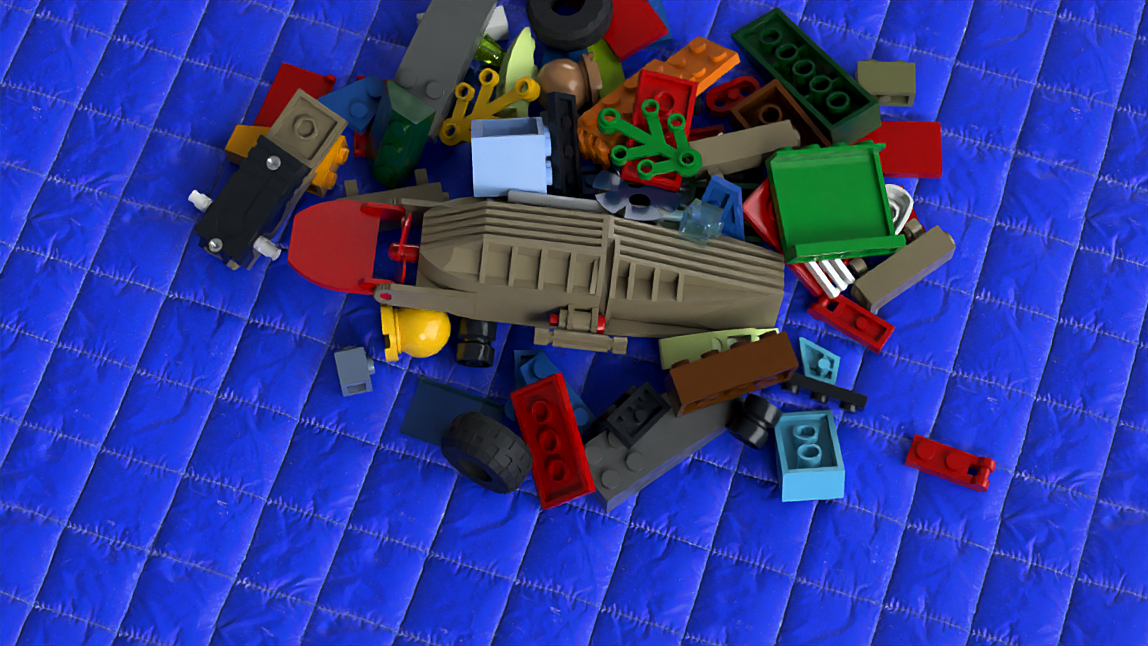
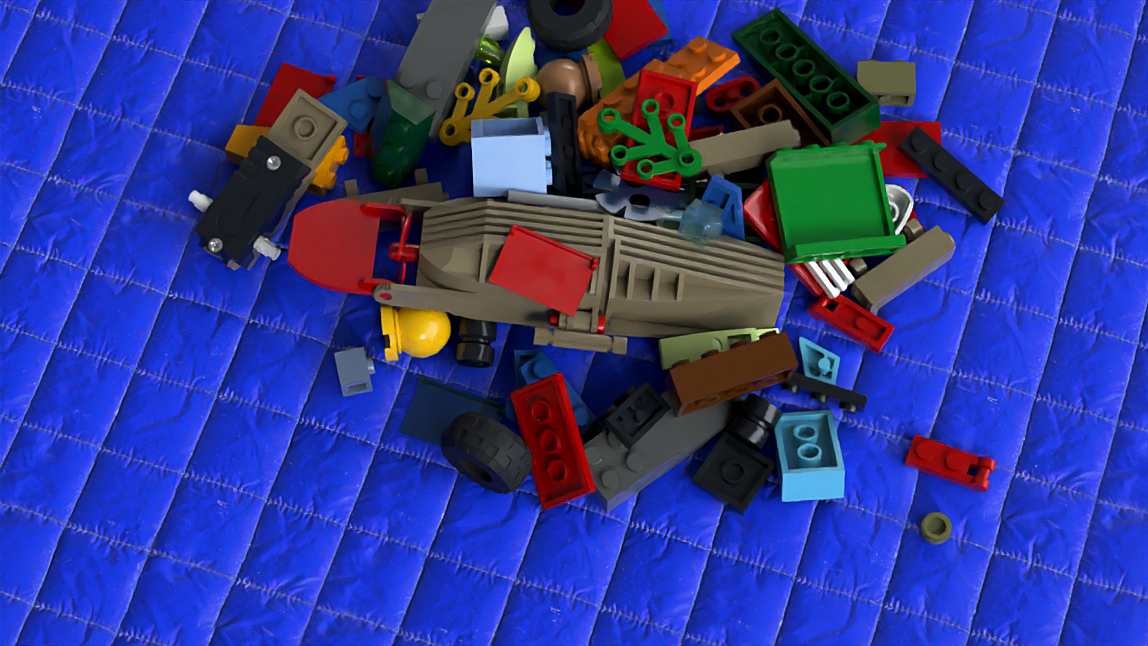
(543, 270): none -> red piece
(733, 473): none -> black plate
(935, 528): none -> olive tile
(950, 175): none -> black plate

